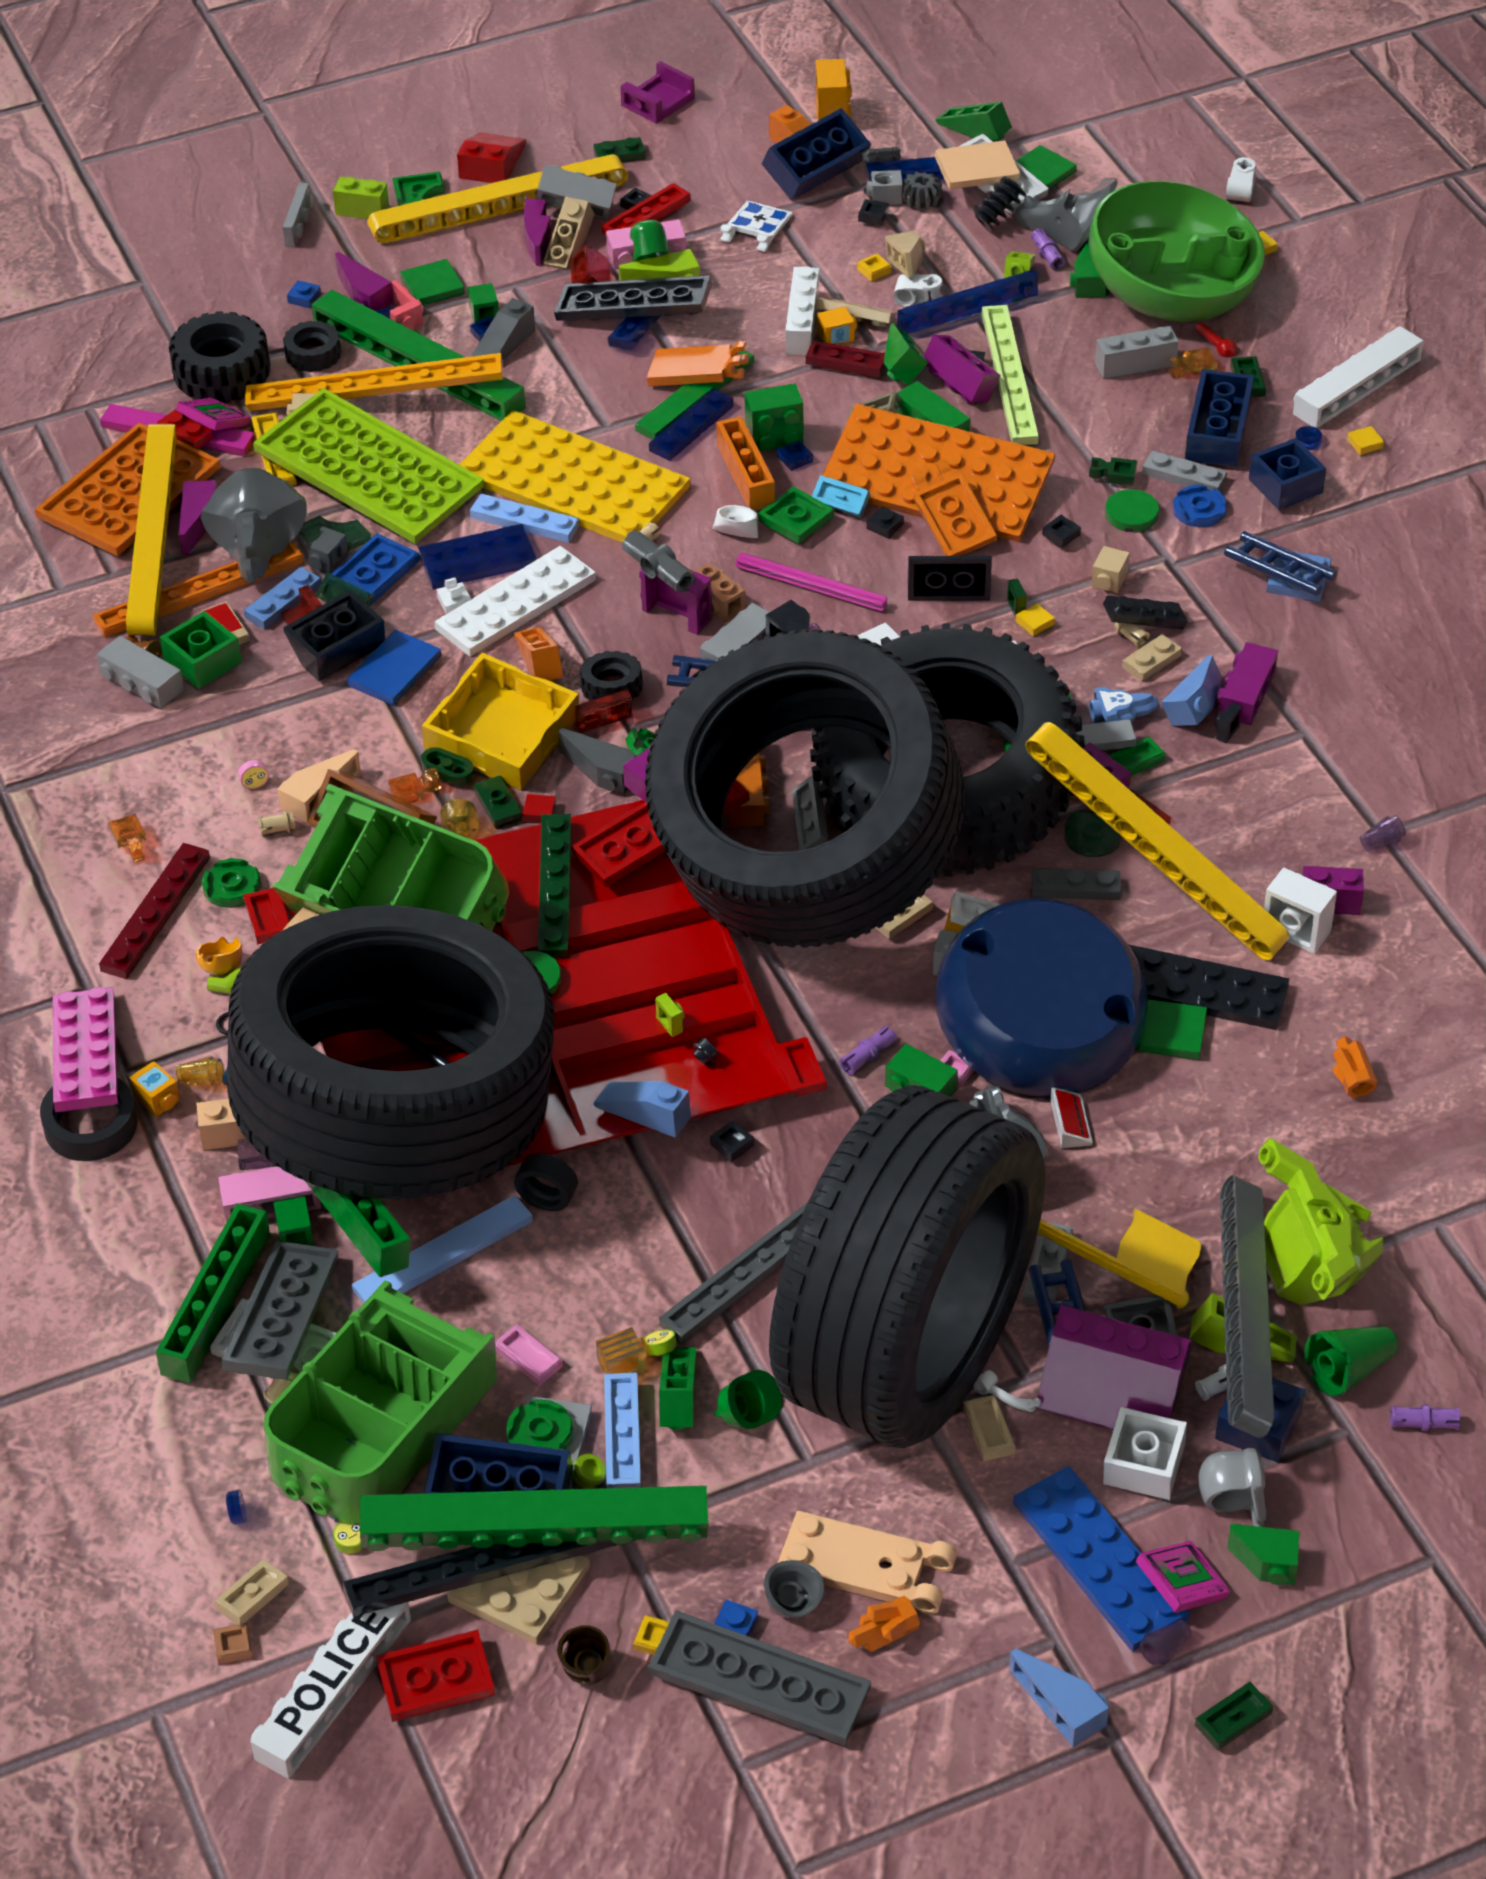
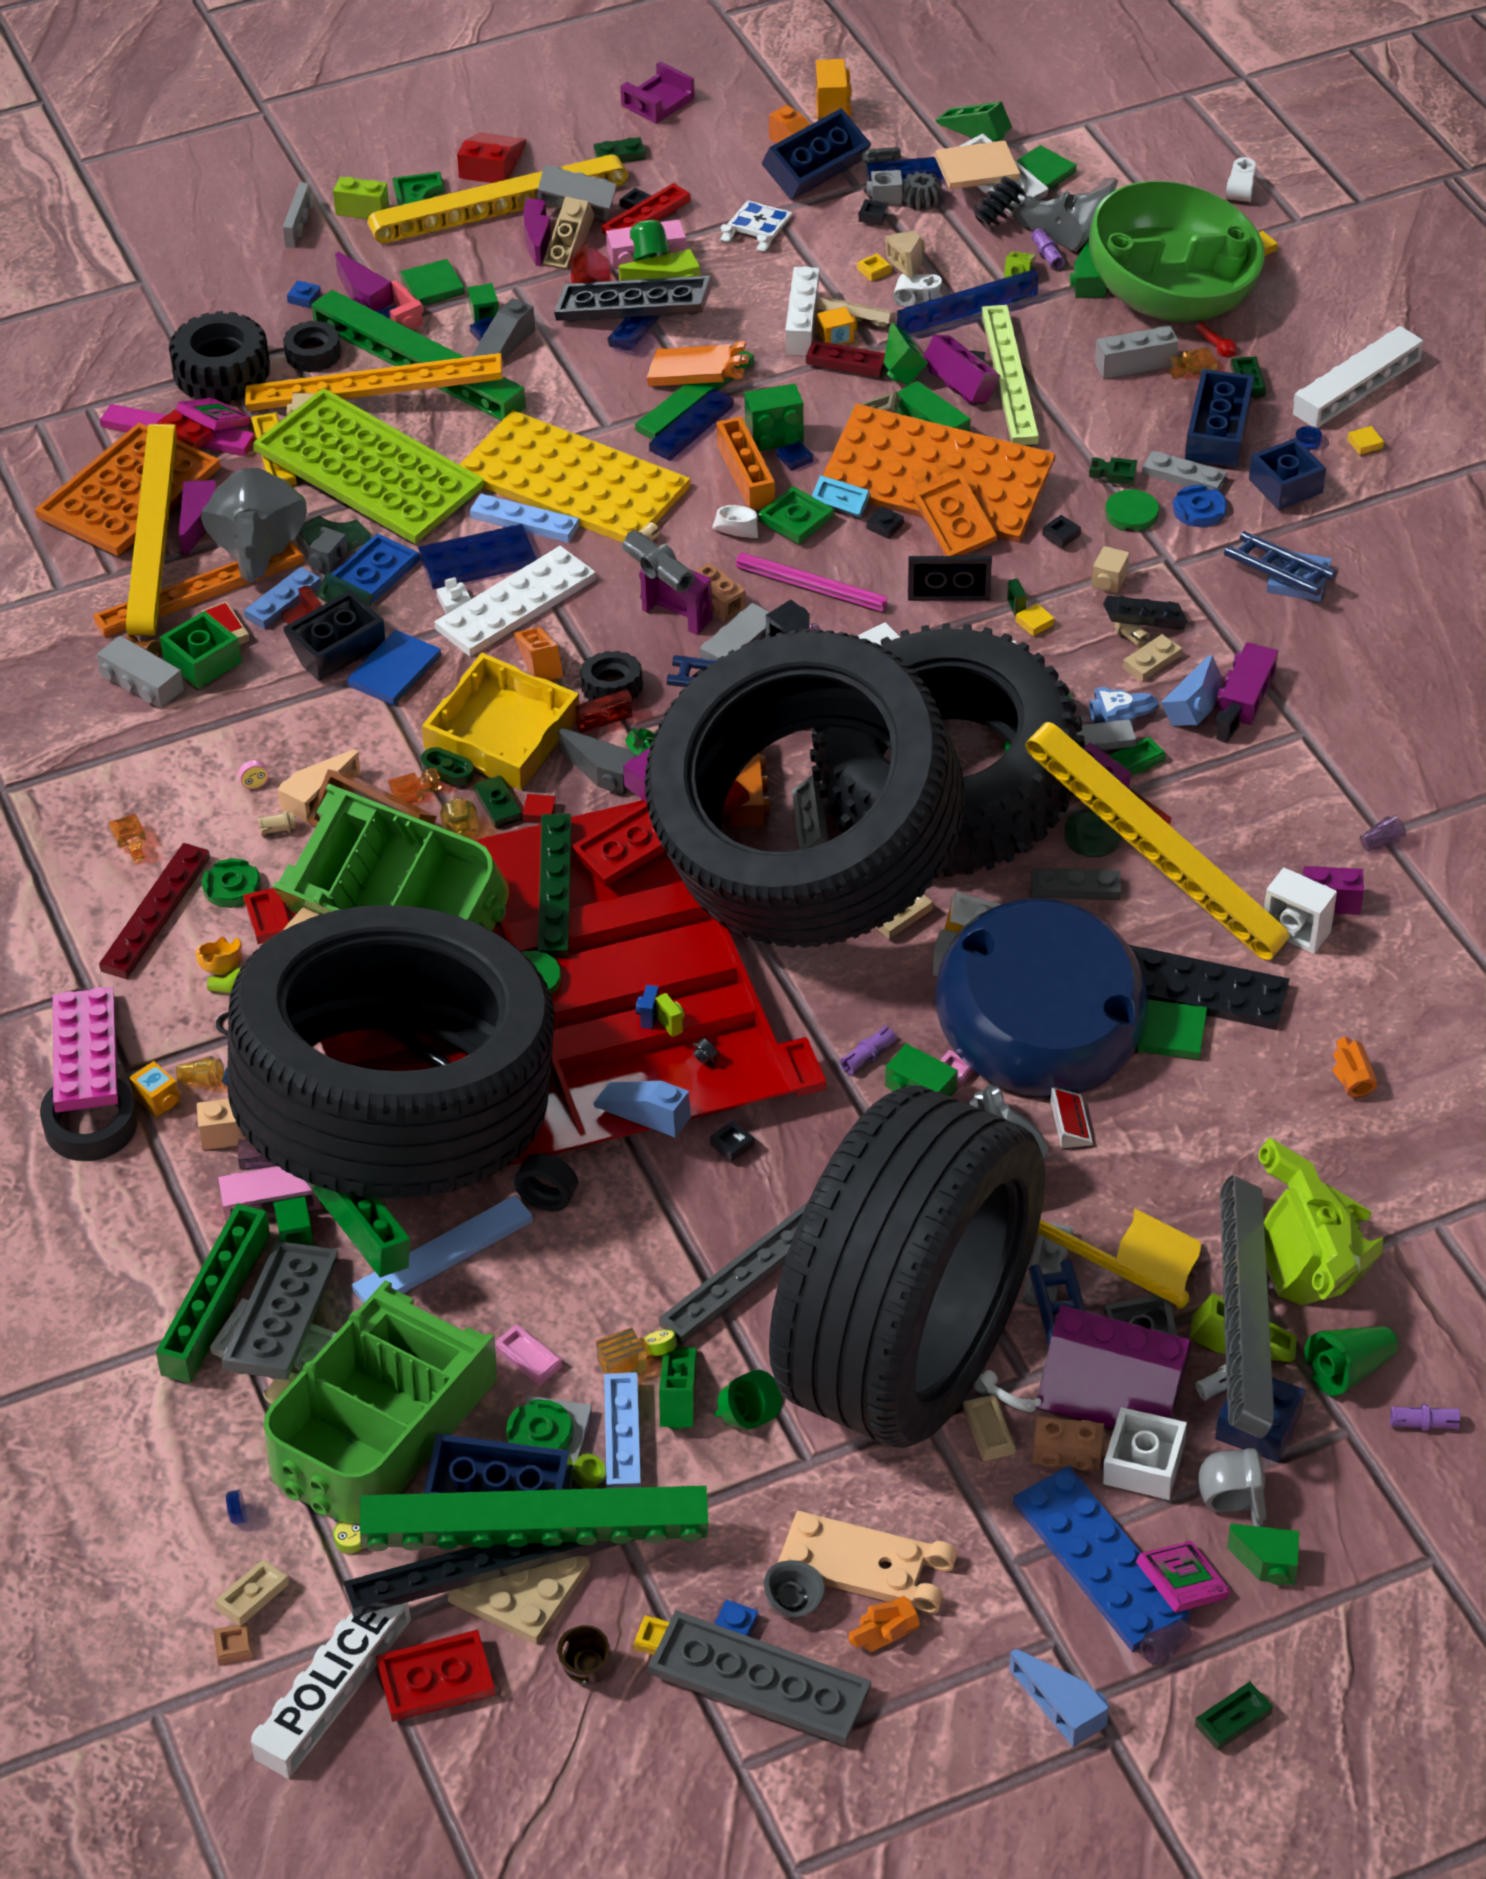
(647, 1006): none -> blue plate
(1069, 1443): none -> nougat brick

